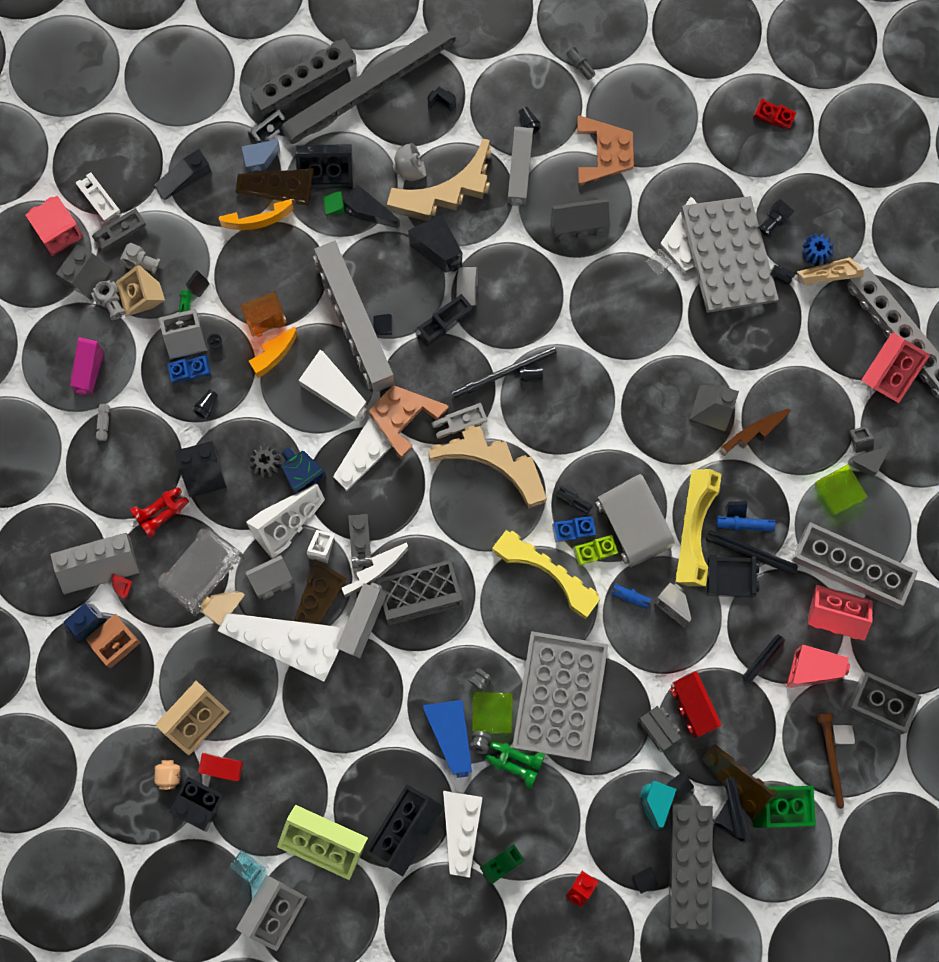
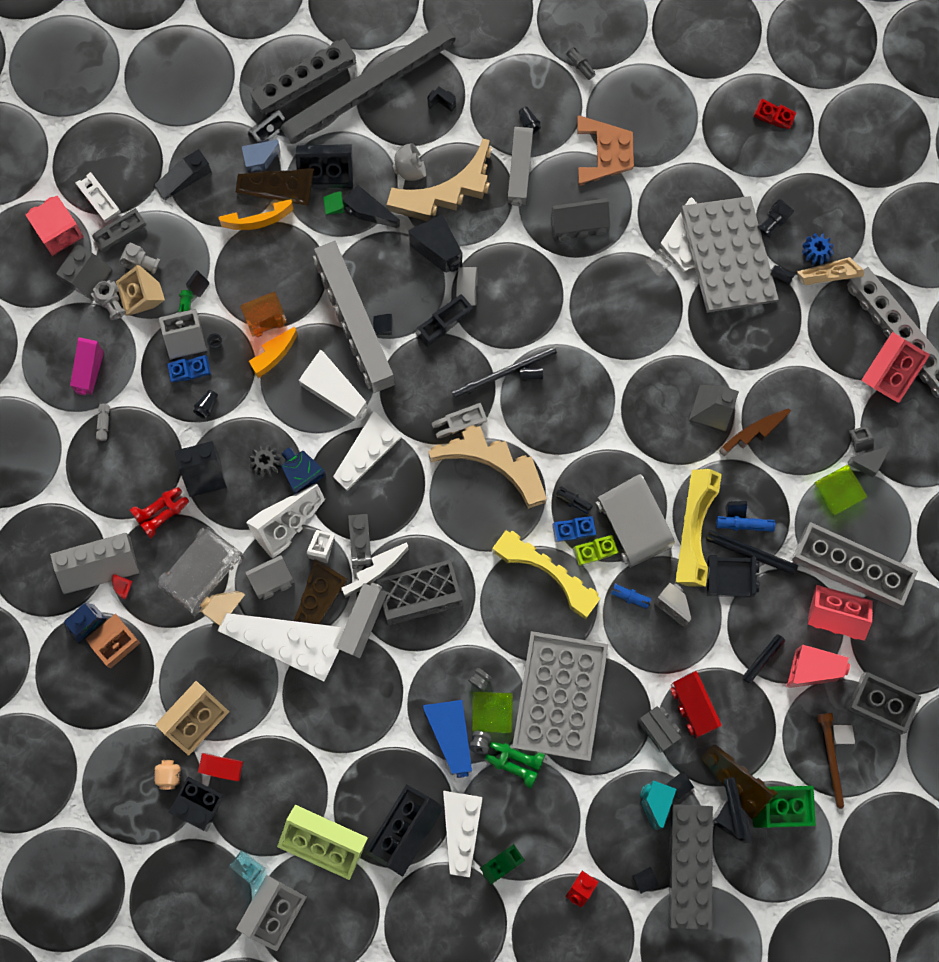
(397, 410): nougat wing -> none

